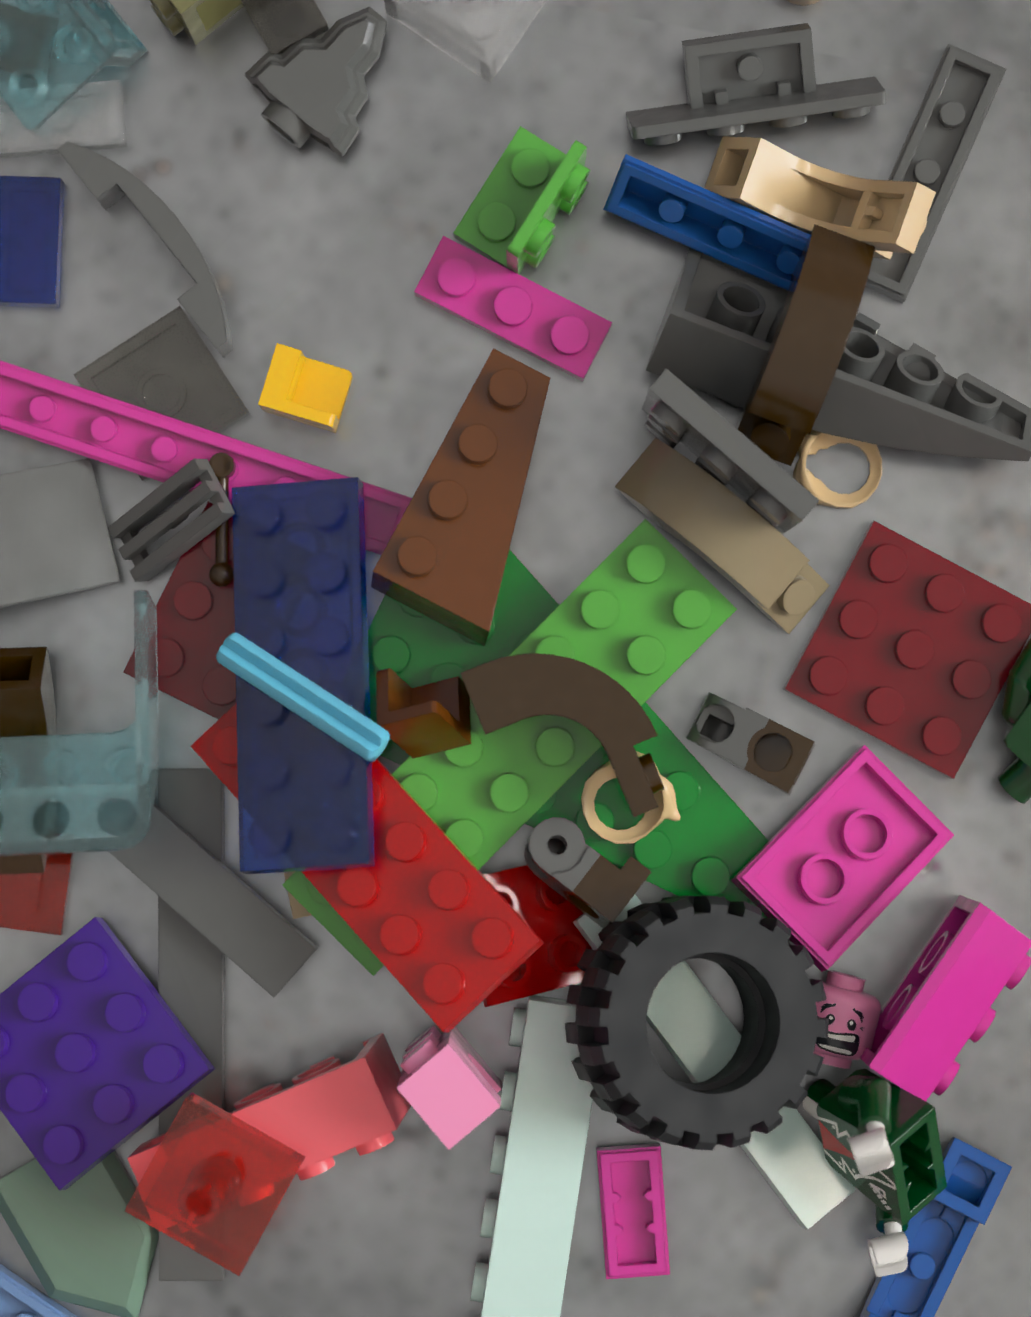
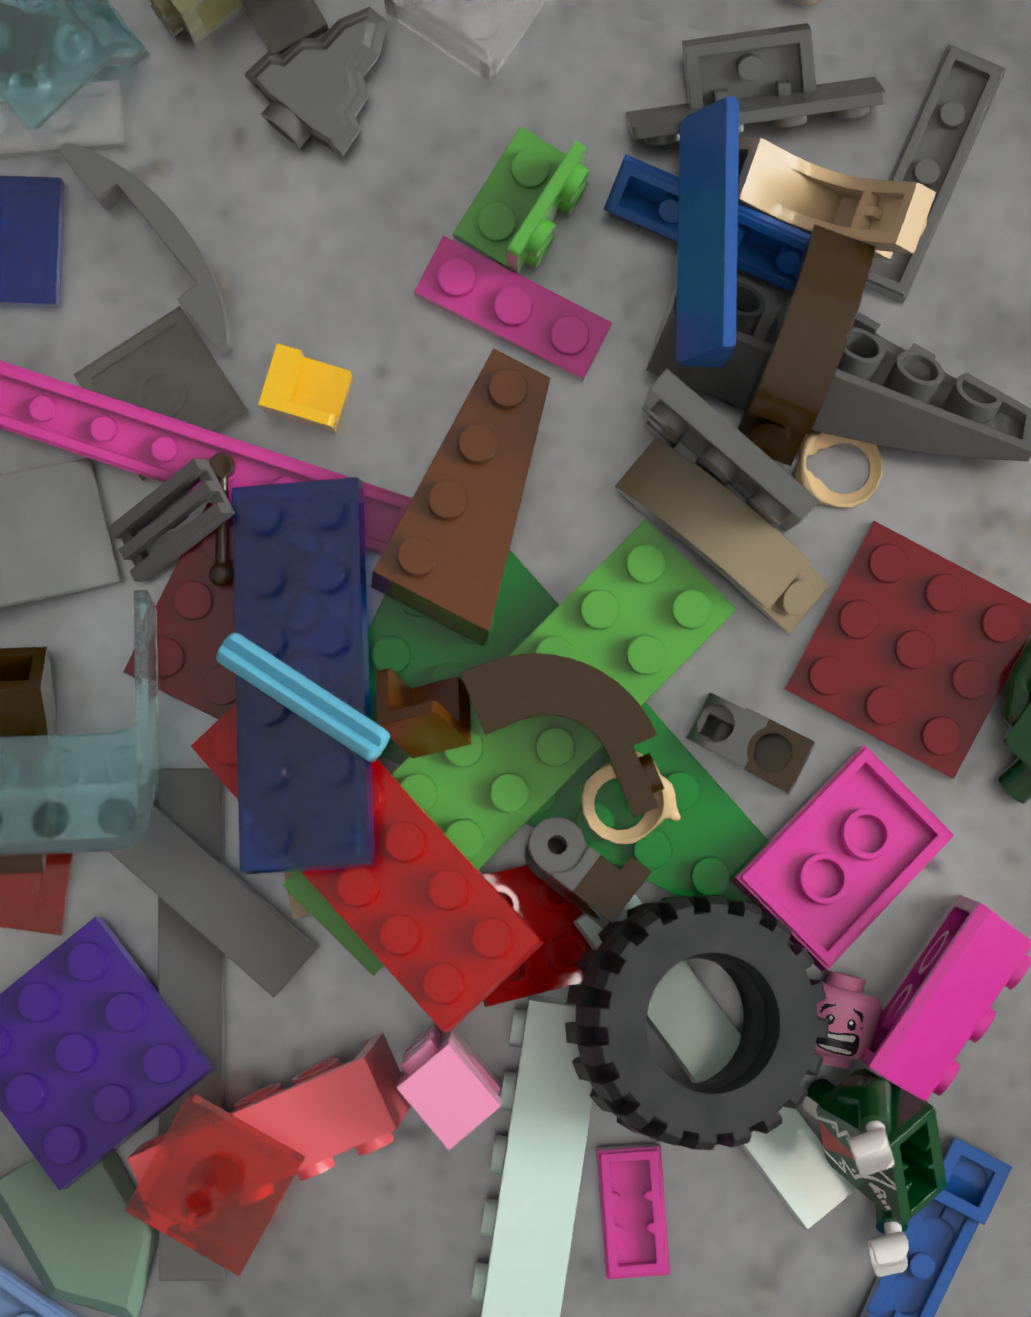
(707, 235): none -> blue slope

